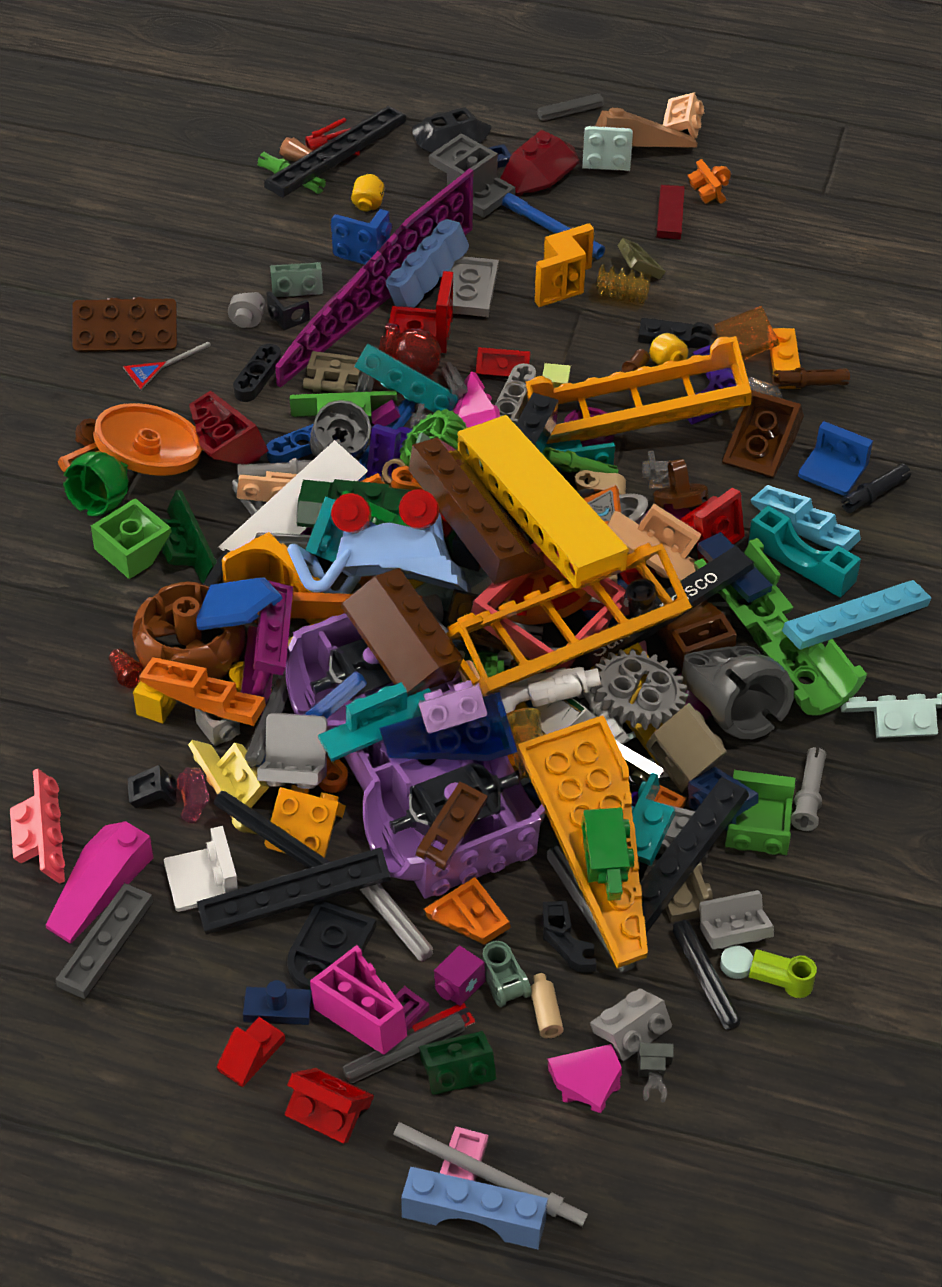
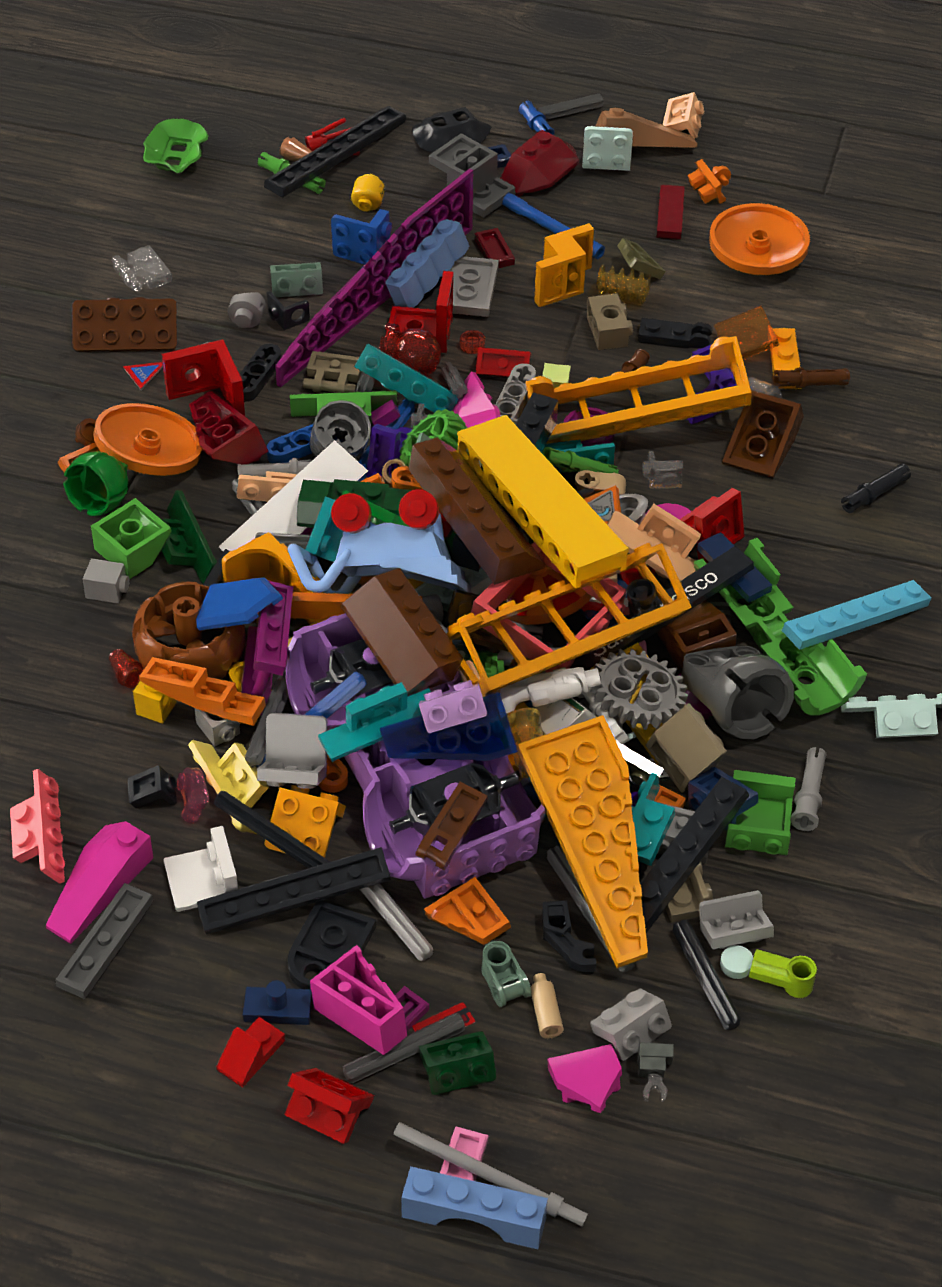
(105, 581): none -> light grey brick
(148, 266): none -> clear plate
(171, 133): none -> bright green piece
(213, 371): none -> red bracket
(459, 975): magenta brick -> none
(471, 340): none -> clear red tile
(494, 247): none -> dark red tile
(535, 119): none -> blue pin
(606, 848): green hinge -> none
(608, 321): none -> dark tan brick
(668, 348): yellow head -> none
(680, 491): reddish brown tile -> none
(759, 239): none -> orange dish
(807, 521): medium azure slope -> none
(831, 569): teal arch -> none
(836, 459): blue bracket -> none

